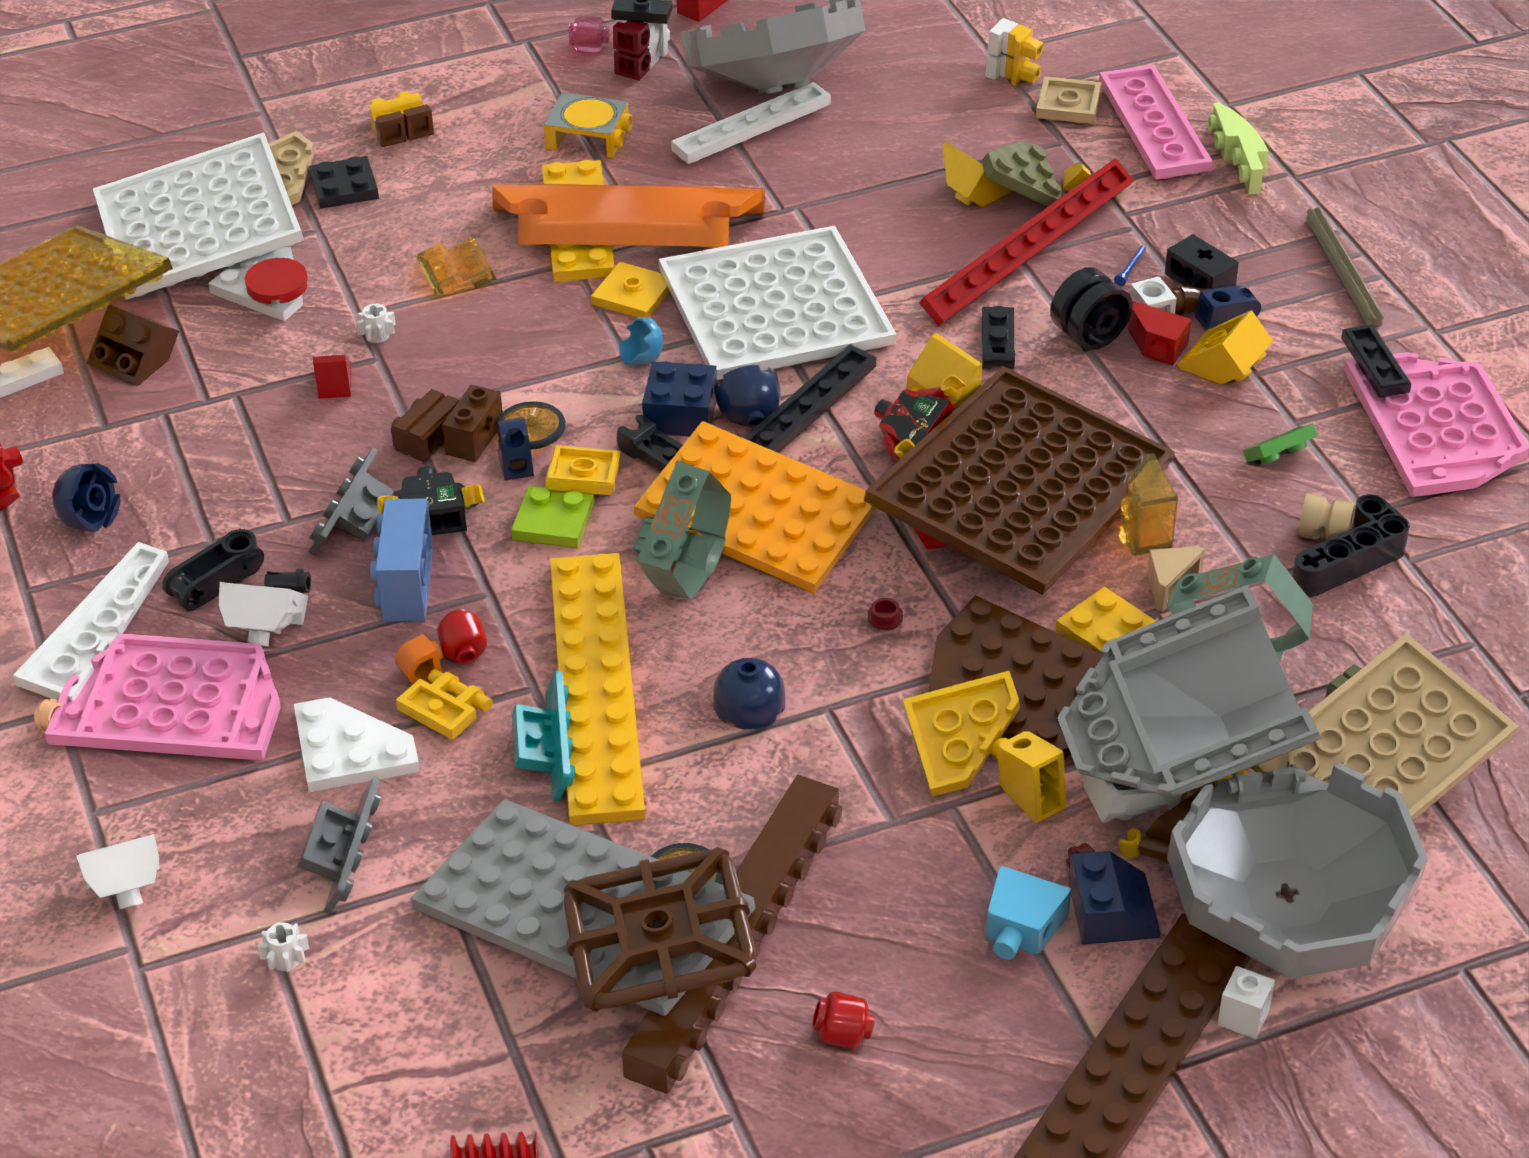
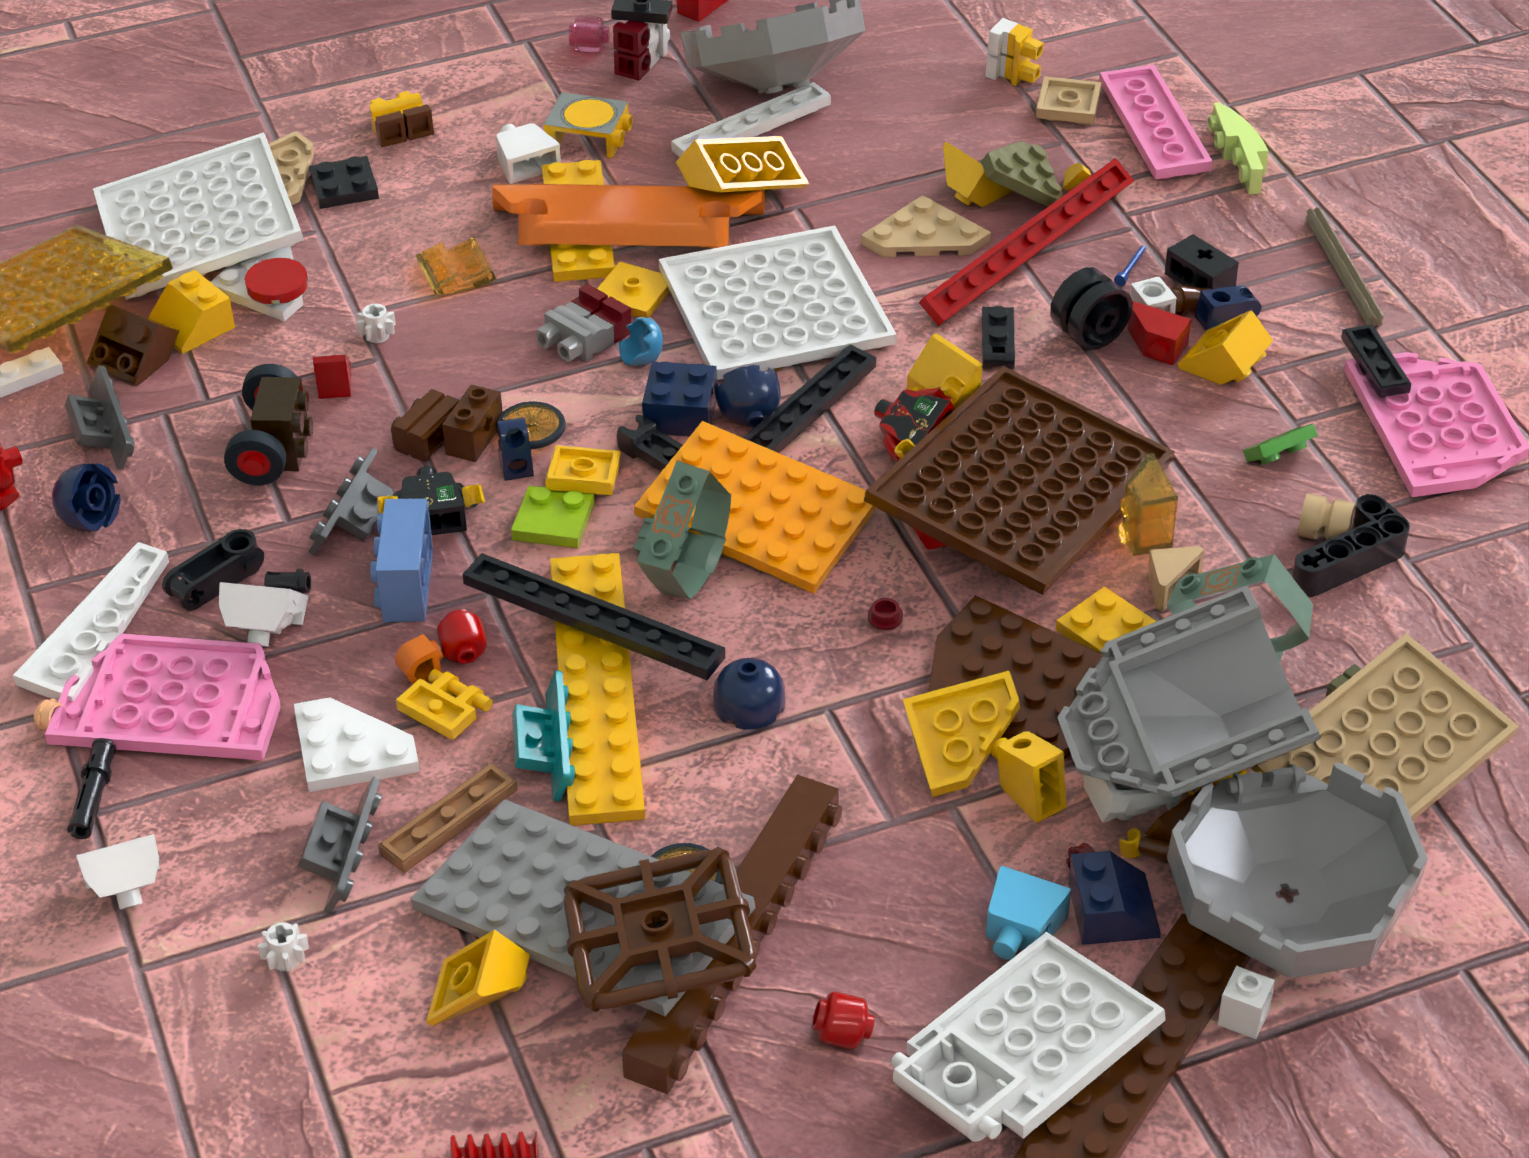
(94, 776): none -> black pin
(100, 419): none -> dark grey bracket
(194, 309): none -> yellow slope
(277, 425): none -> brick
(447, 817): none -> medium nougat tile
(478, 976): none -> yellow slope
(524, 151): none -> white torso
(585, 325): none -> light grey hips
(594, 616): none -> black plate
(740, 164): none -> yellow slope
(925, 230): none -> tan plate
(1024, 1041): none -> white plate

